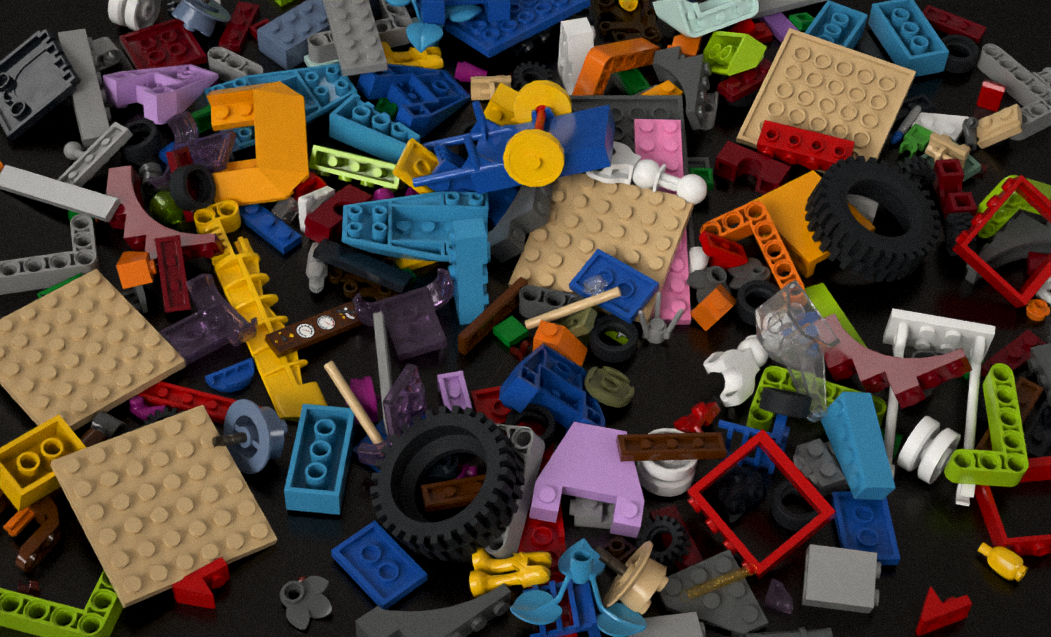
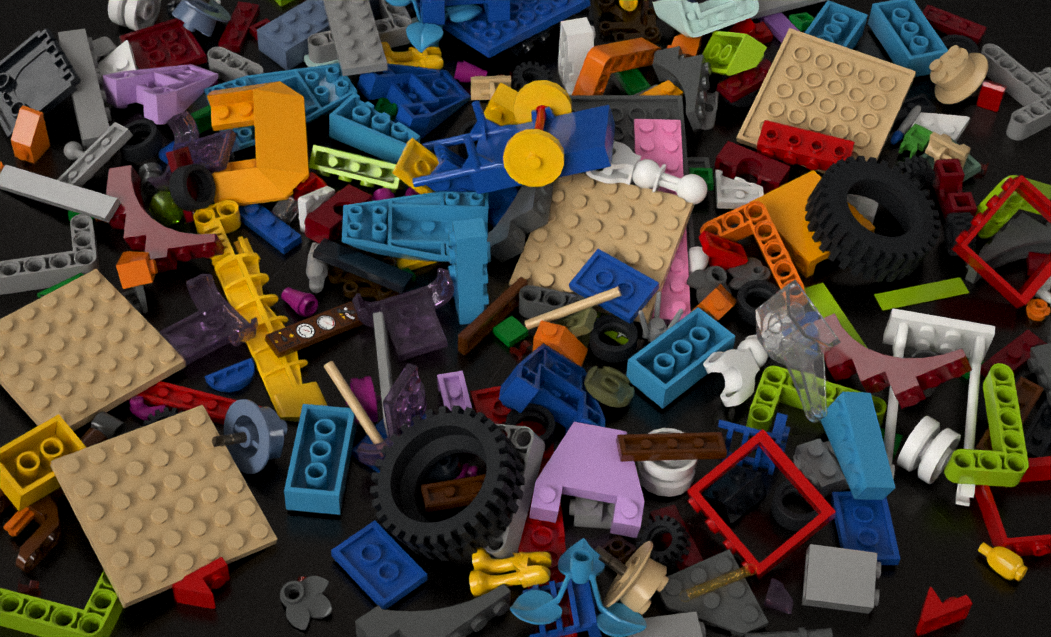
(29, 135): none -> orange slope
(118, 60): none -> white wing
(172, 273): dark red plate -> none
(301, 302): none -> magenta cone
(594, 285): clear plate -> none
(677, 357): none -> dark azure brick
(701, 415): red wing -> none
(734, 193): none -> white wing
(785, 402): black tyre -> none
(921, 293): none -> lime sticker
(958, 74): none -> tan piece
(969, 128): dark grey arm -> none
(999, 126): tan plate -> none

